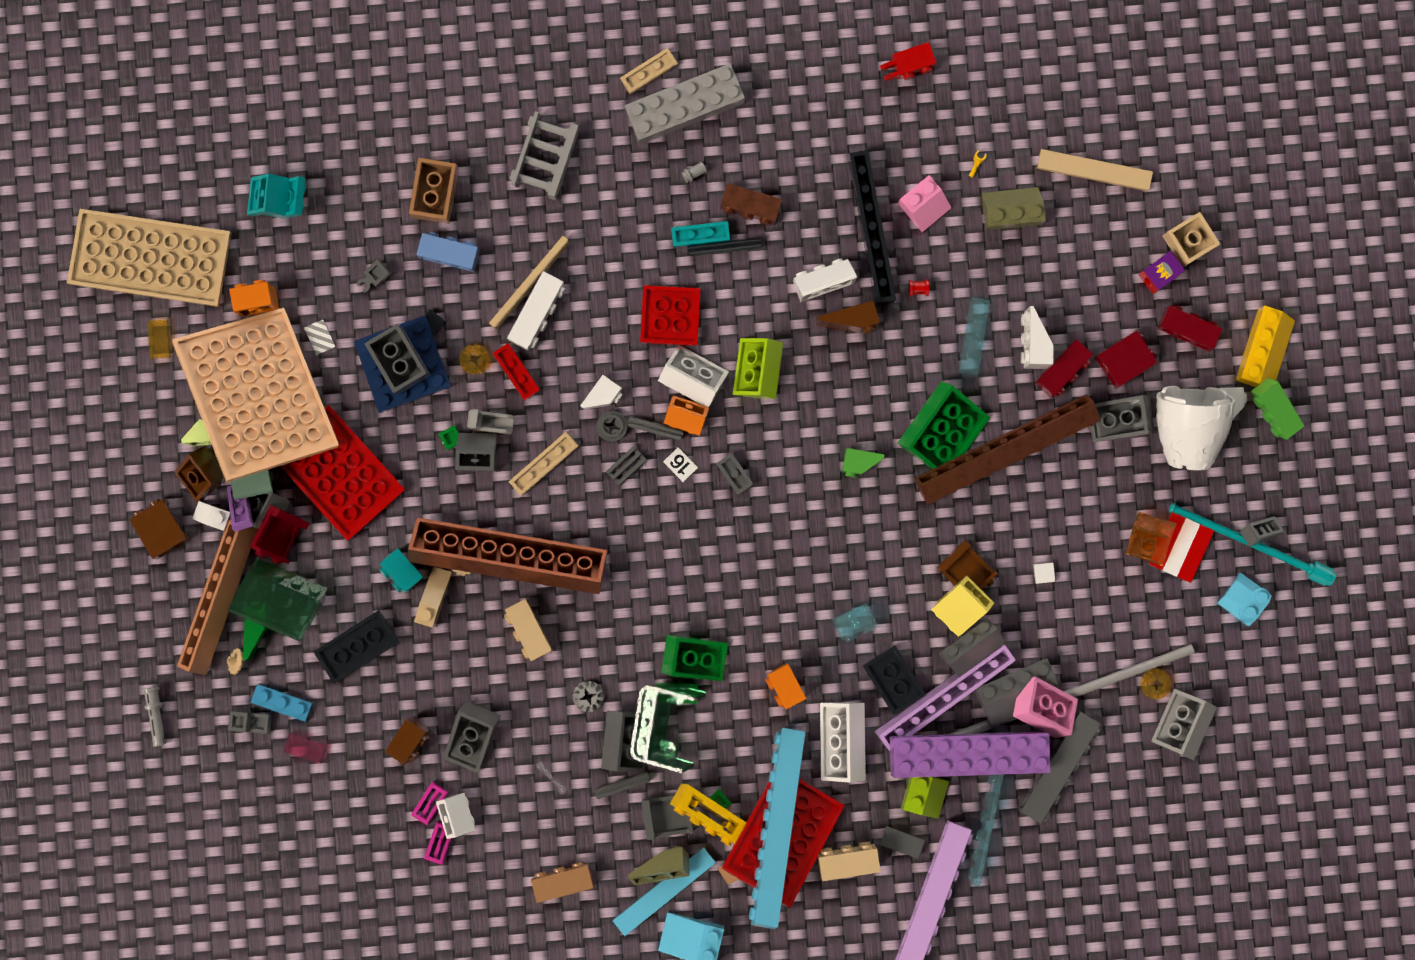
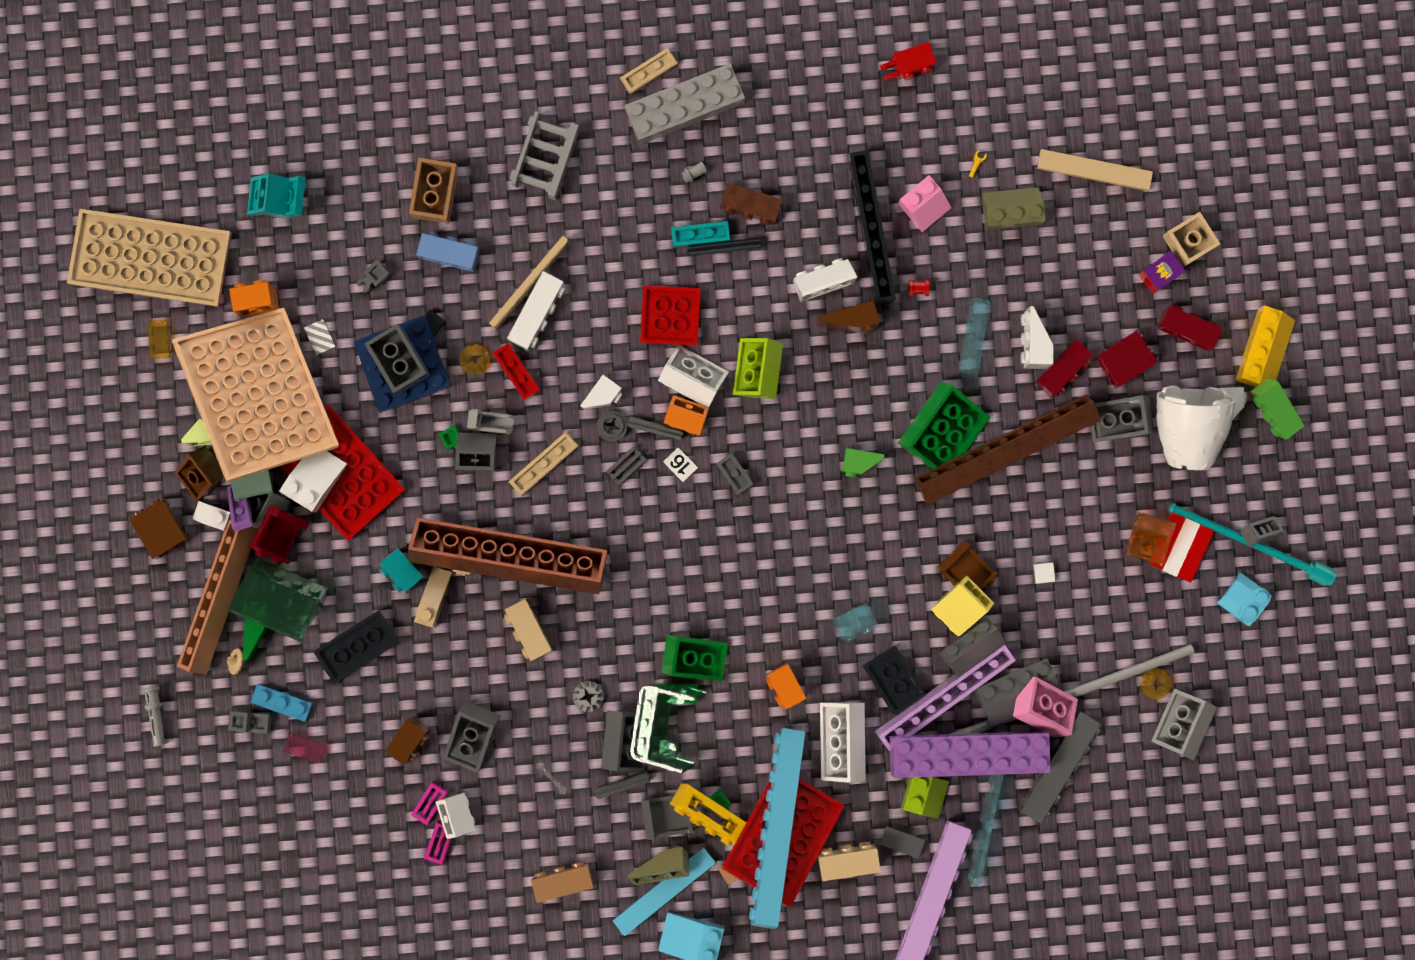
(313, 480): none -> white slope

